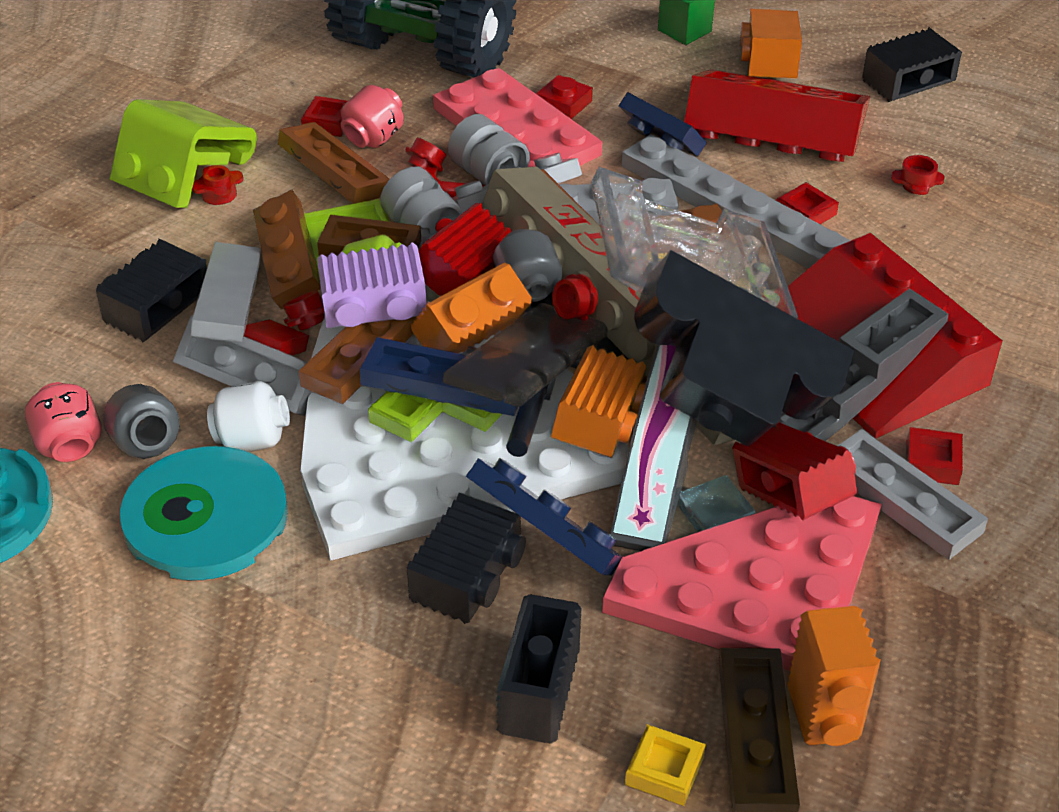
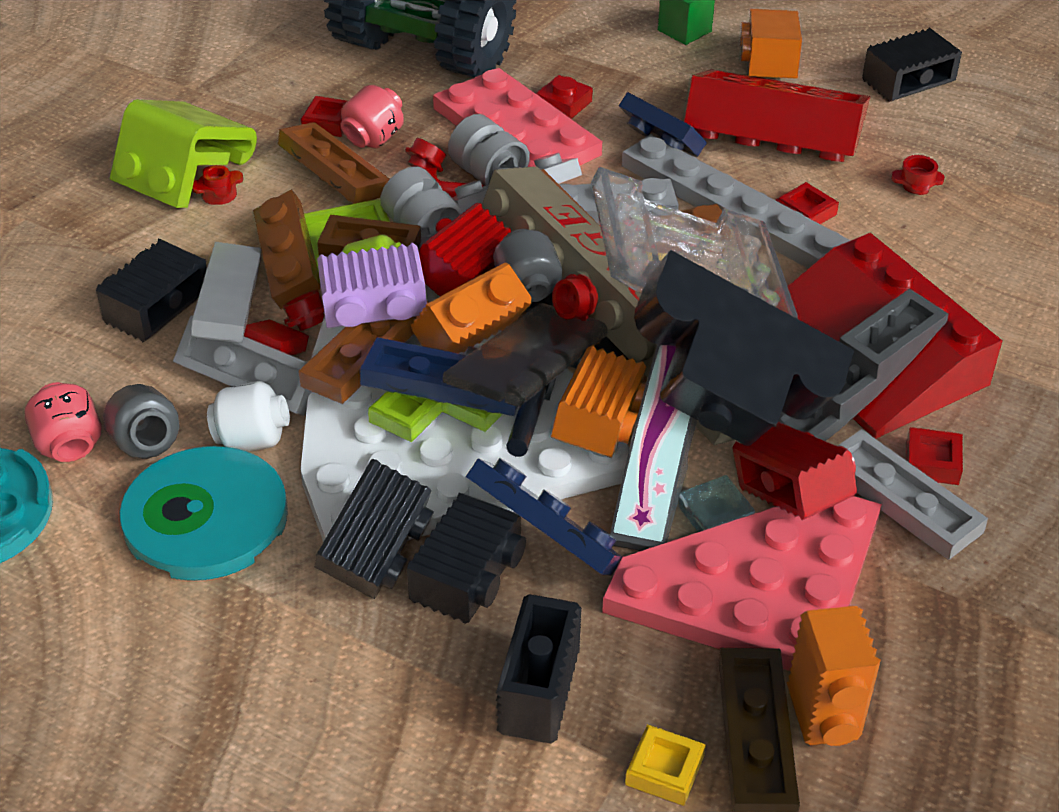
(374, 528): none -> black brick

